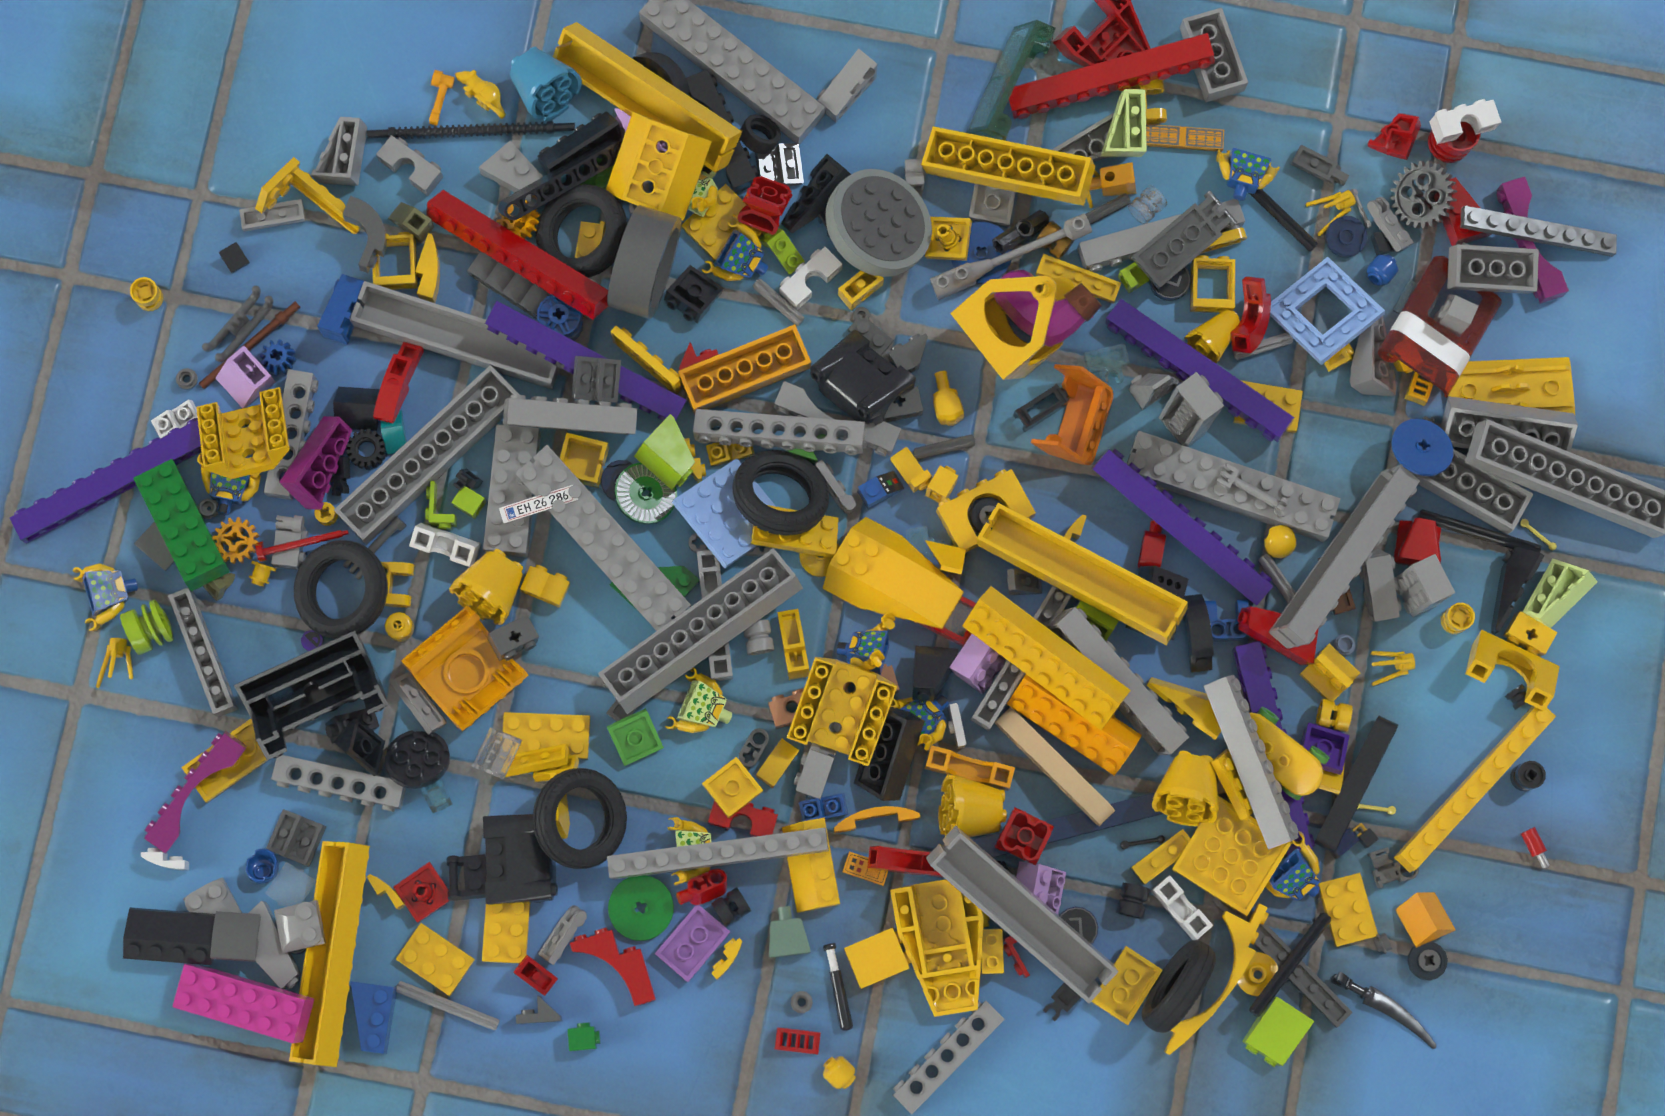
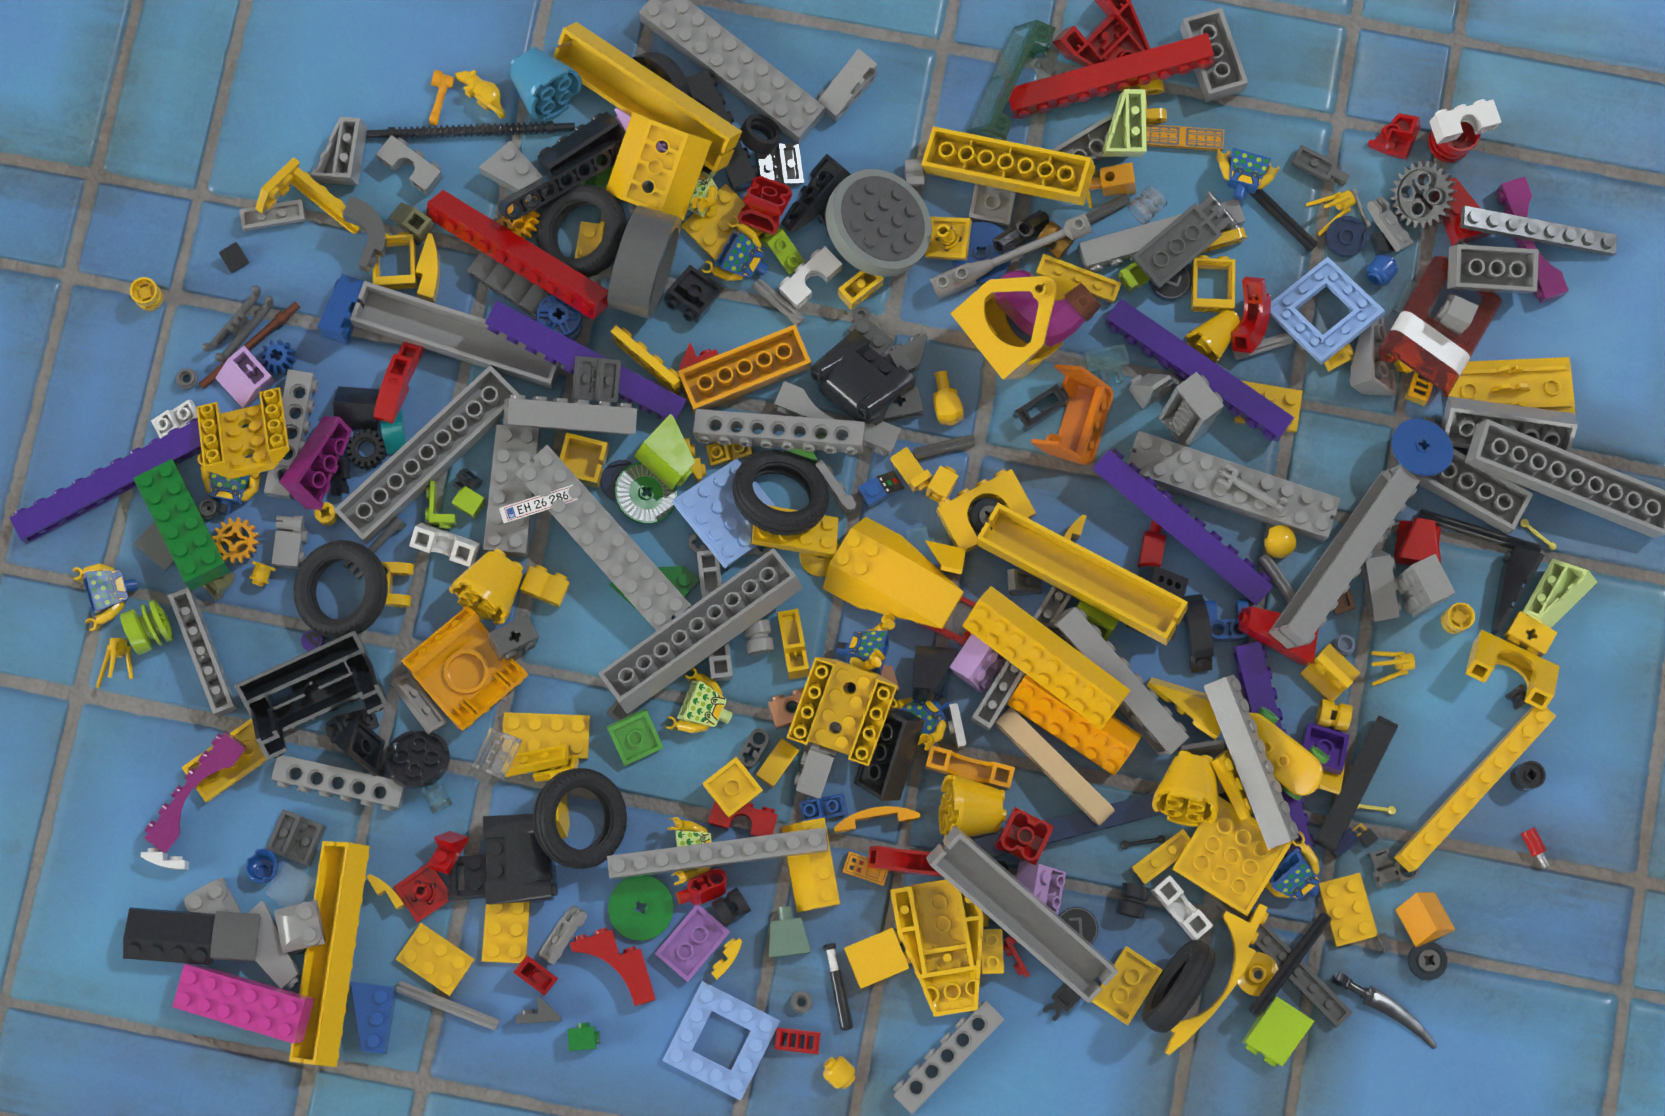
(262, 552): red piece -> none
(399, 619): yellow head -> none
(448, 850): none -> red slope
(729, 1081): none -> light blue plate
(1211, 748): none -> dark grey slope

